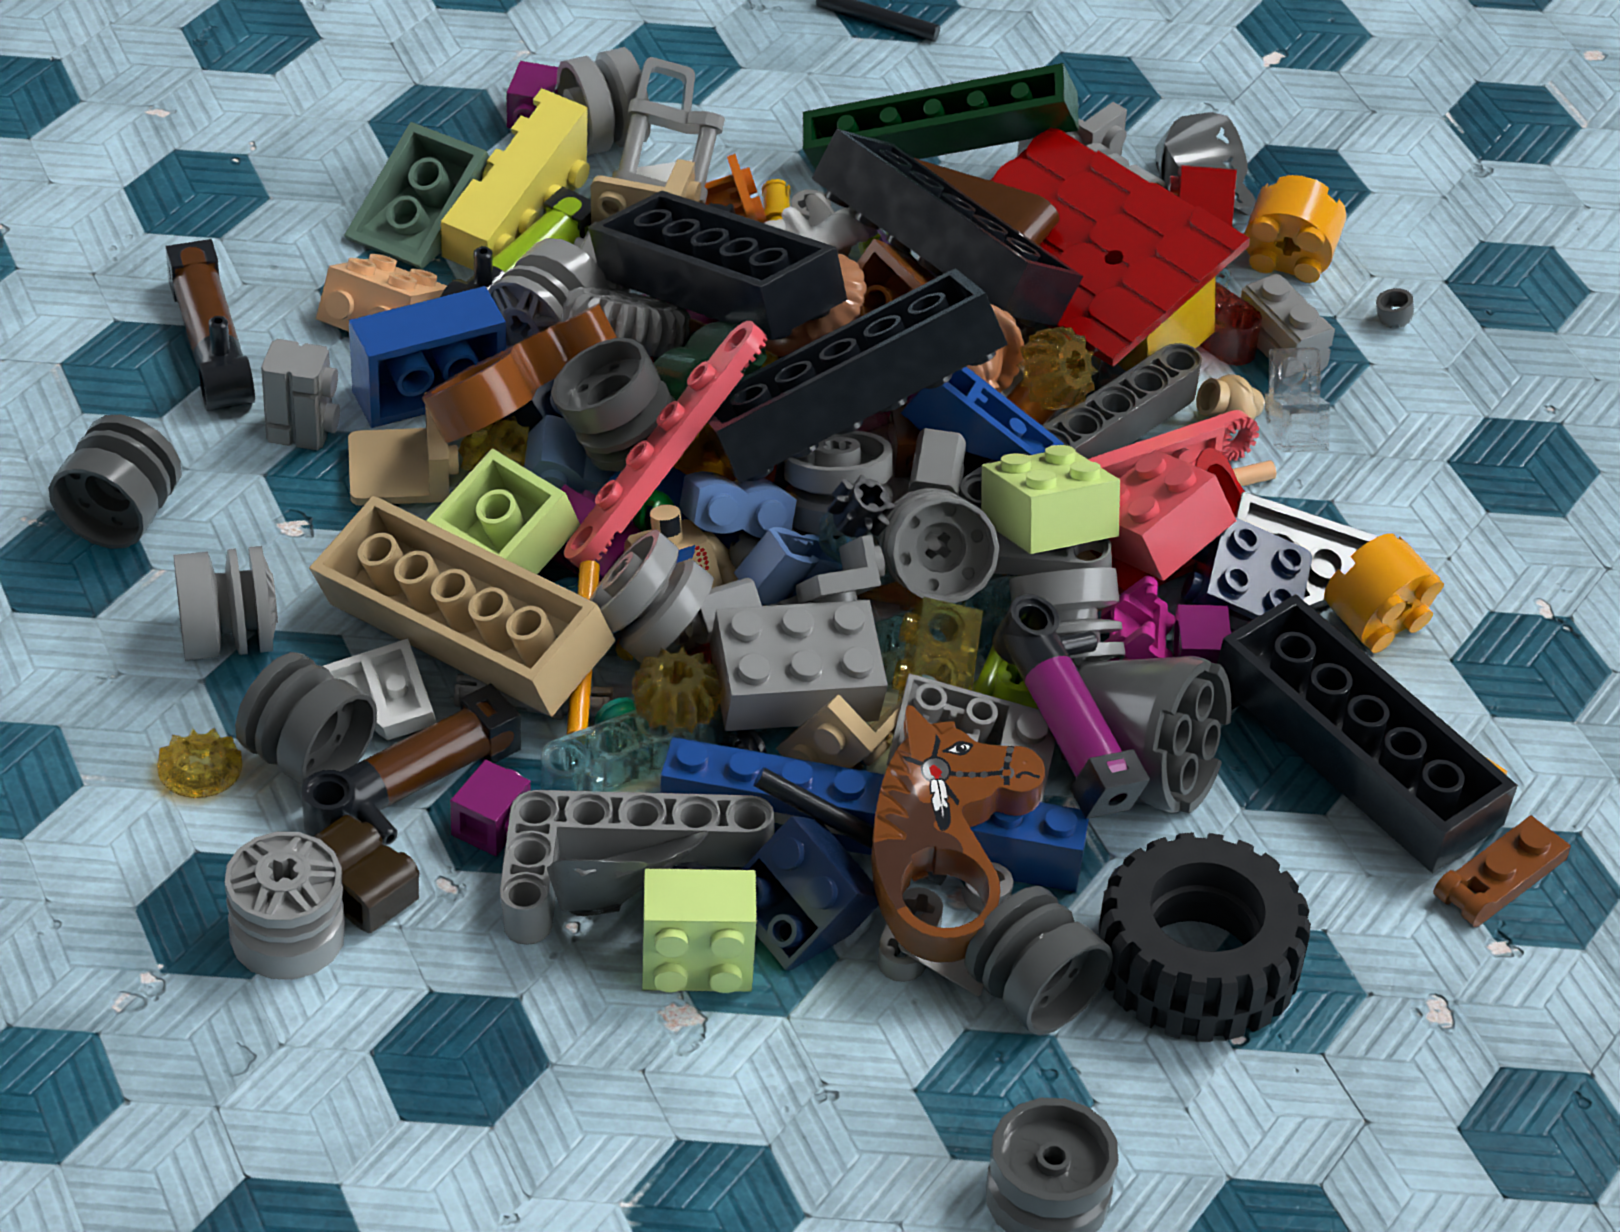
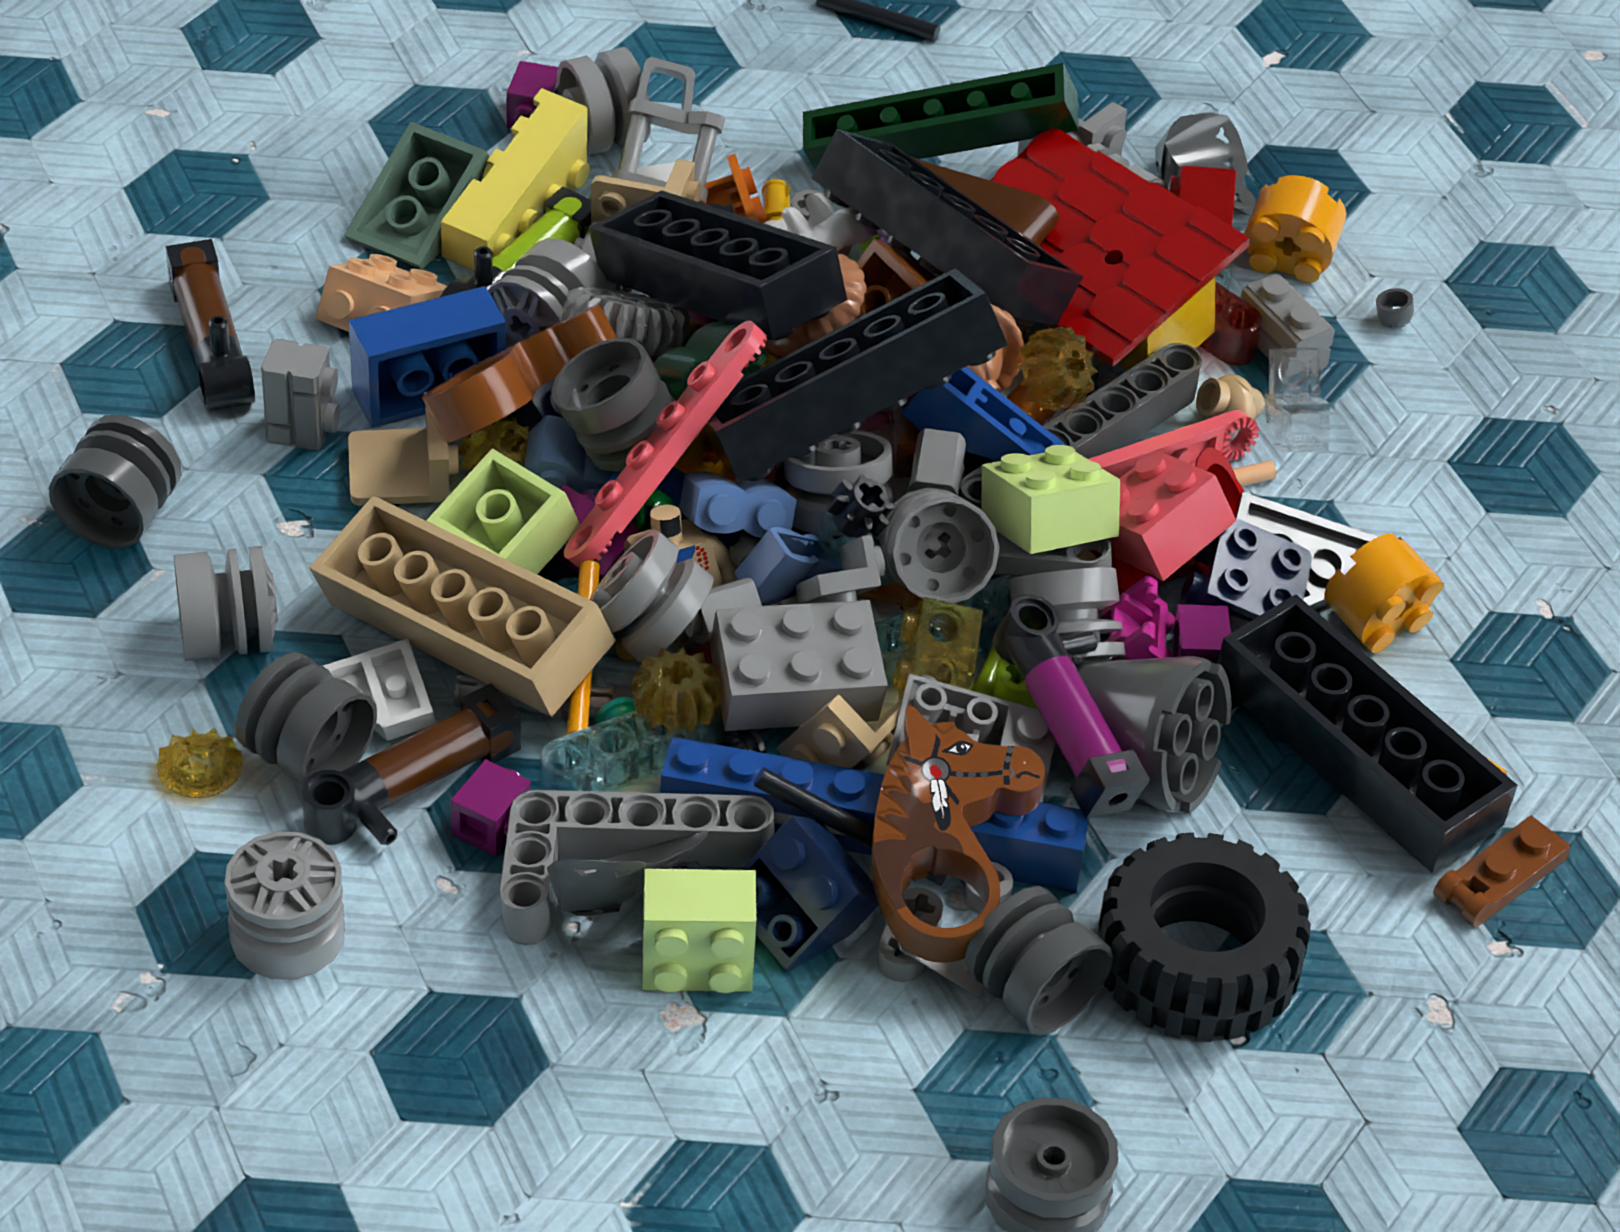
(374, 876): dark brown brick -> none

